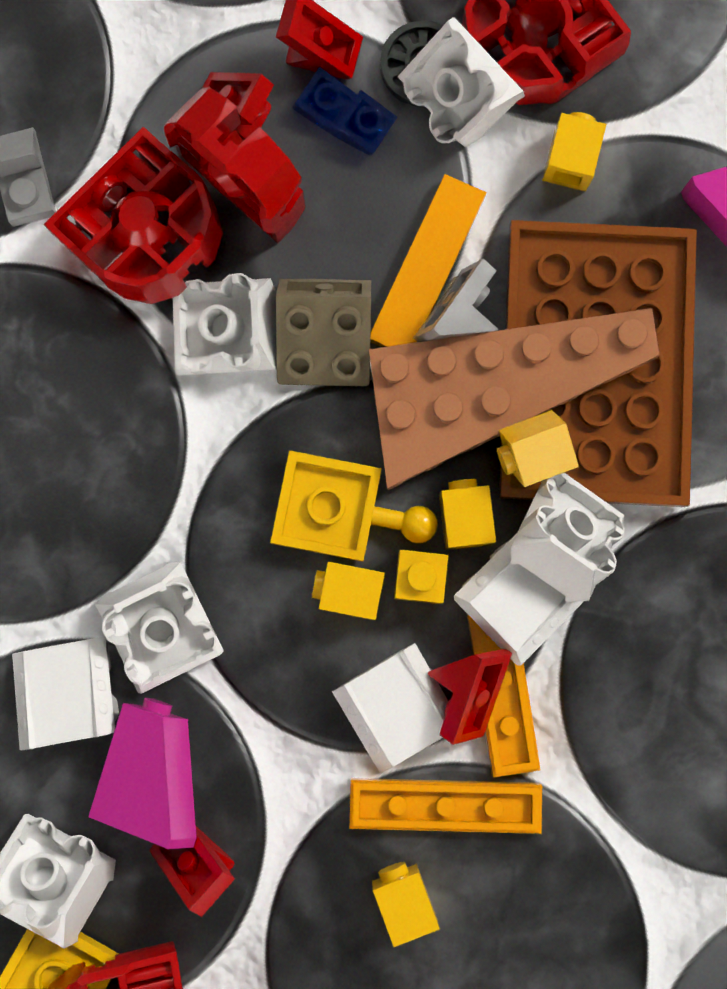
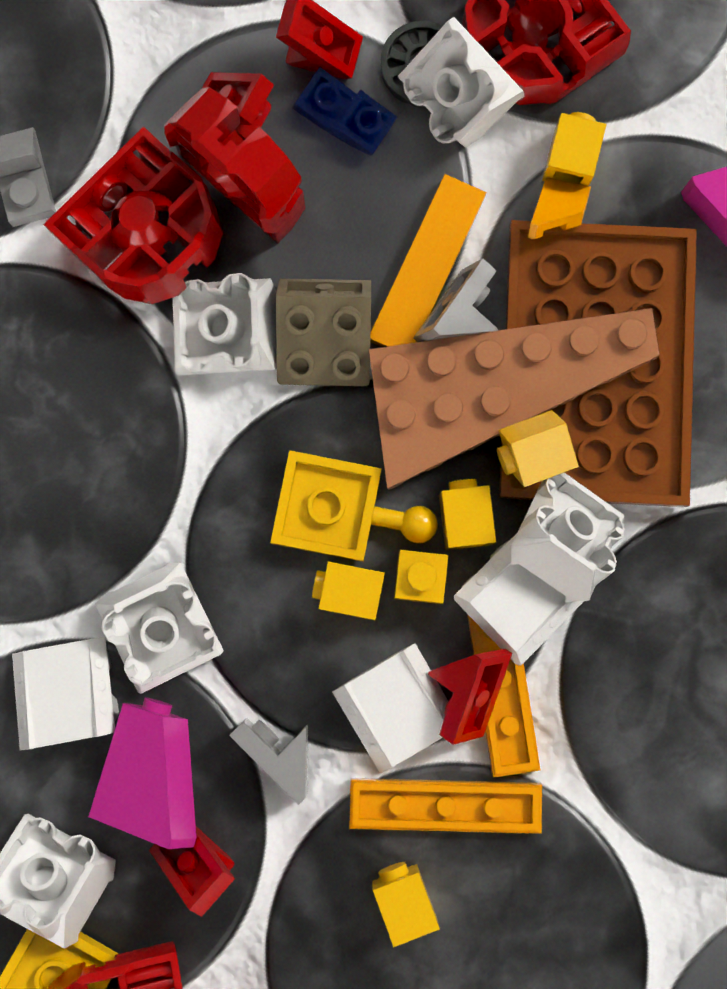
(286, 766): none -> light grey slope
(559, 205): none -> light orange tile

